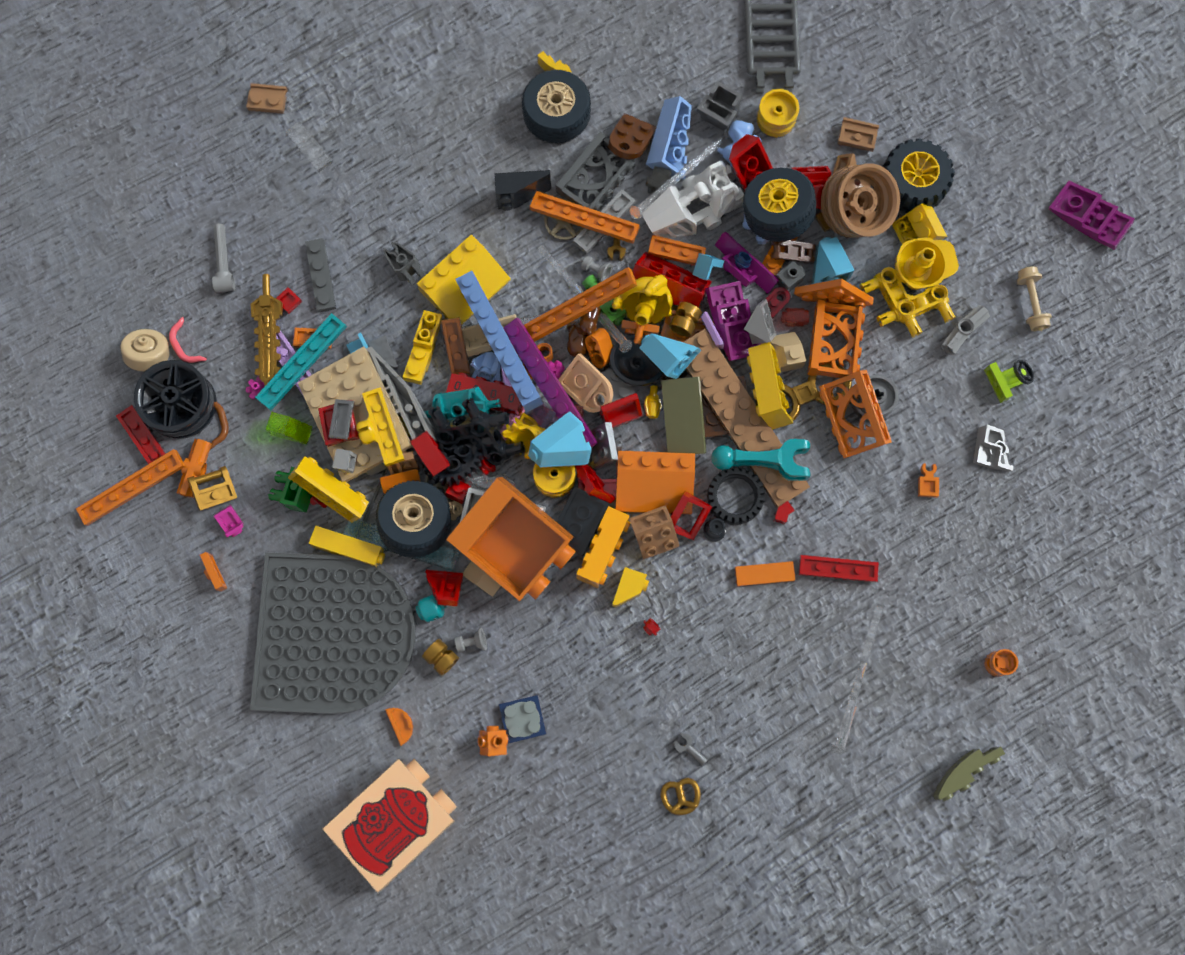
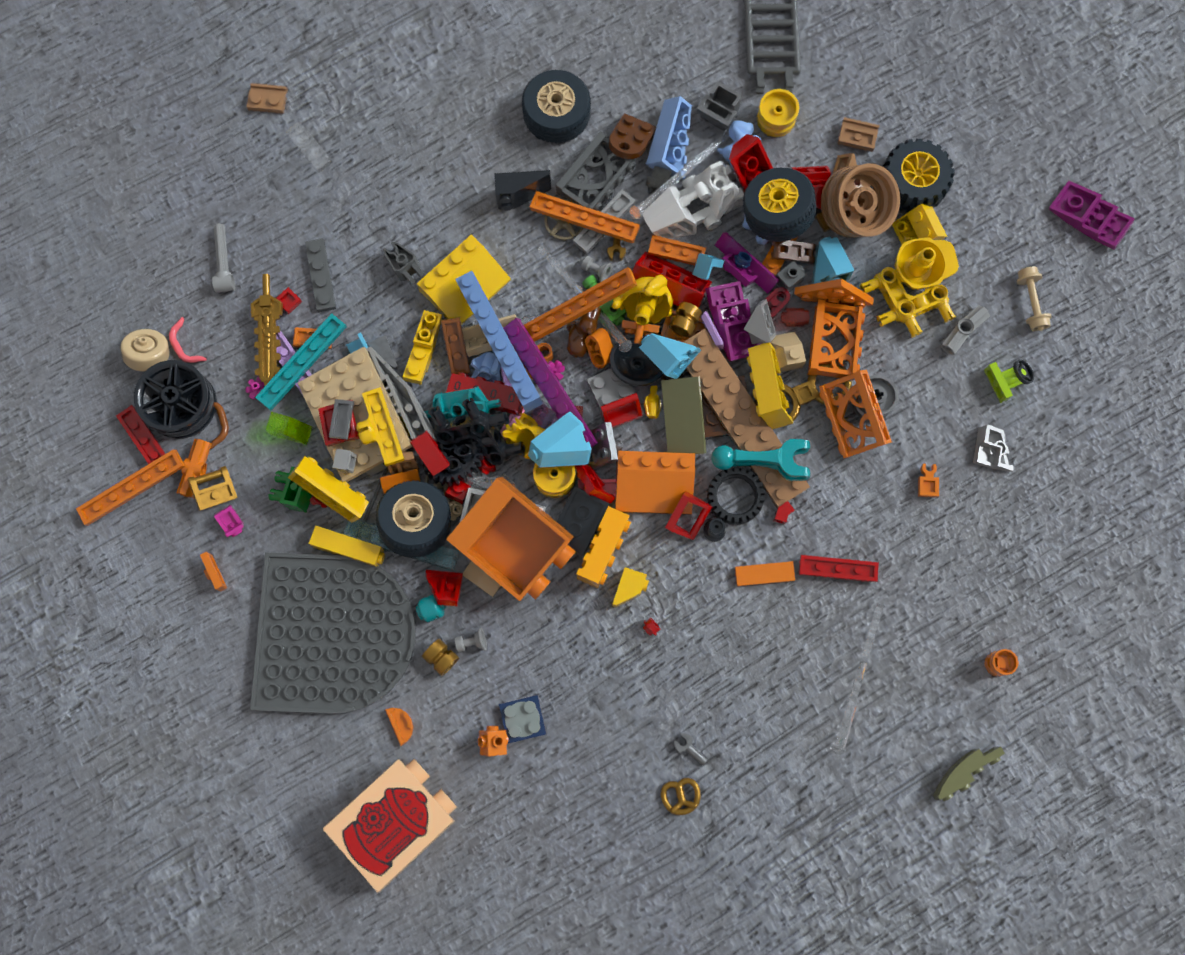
(547, 63): yellow slope -> none
(585, 384): light nougat plate -> none
(654, 532): medium nougat bracket -> none

